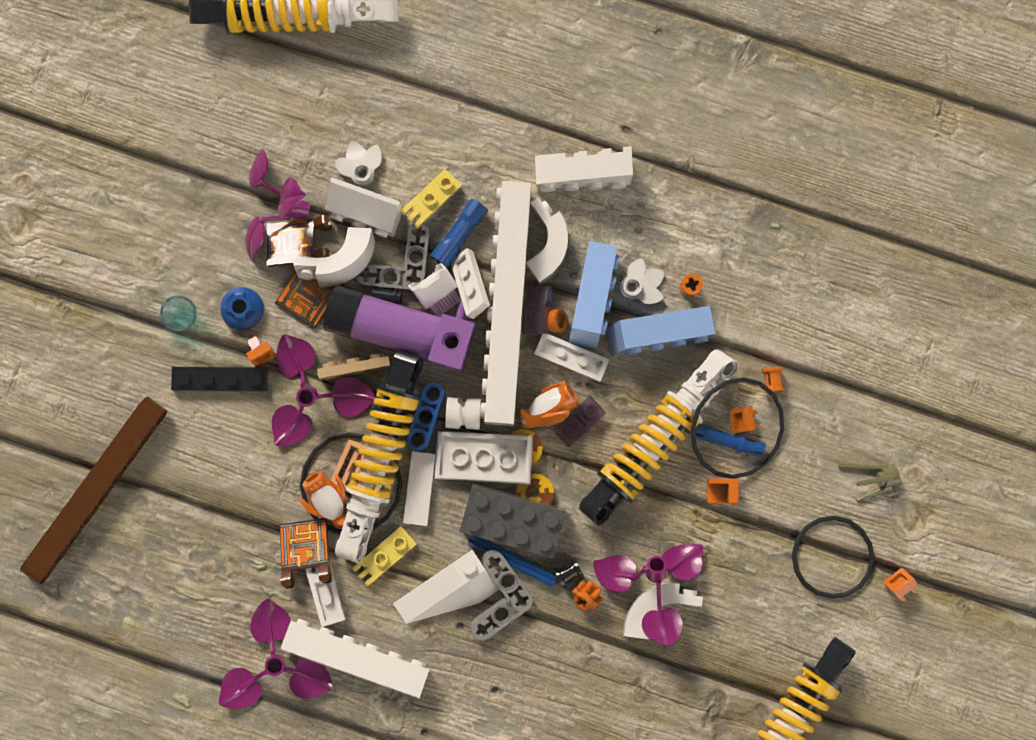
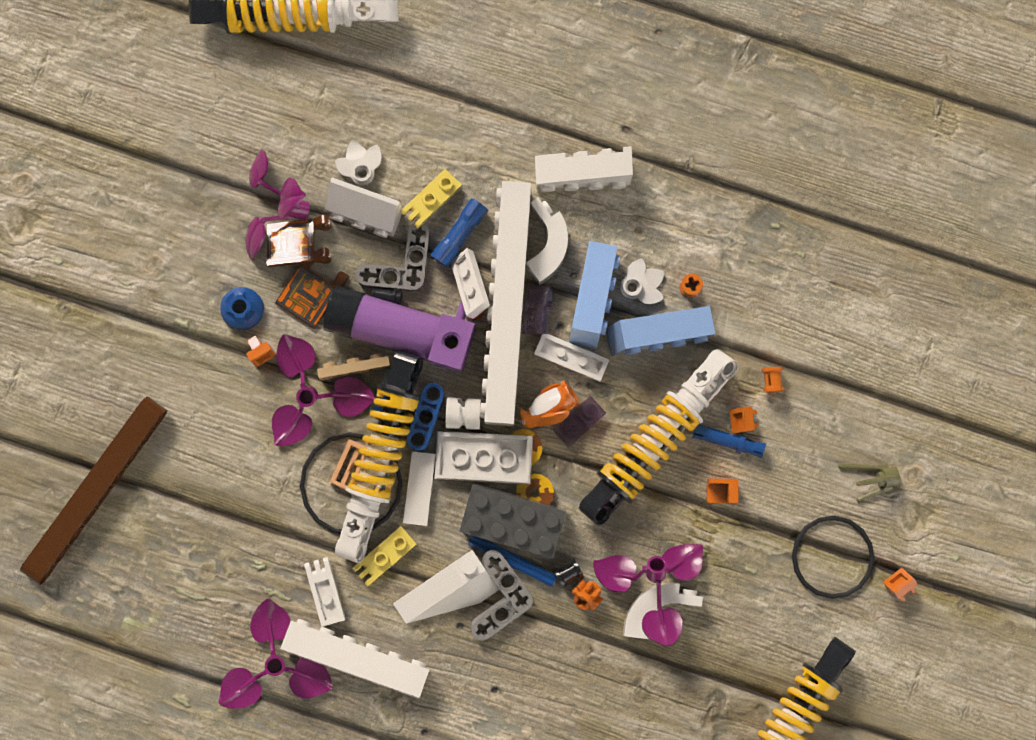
(178, 313): clear light blue hair -> none
(220, 379): black plate -> none
(304, 547): flag -> none
(325, 498): animal -> none
(342, 265): white arch -> none
(437, 291): white piece -> none
(557, 321): orange tile -> none
(702, 403): black piece -> none

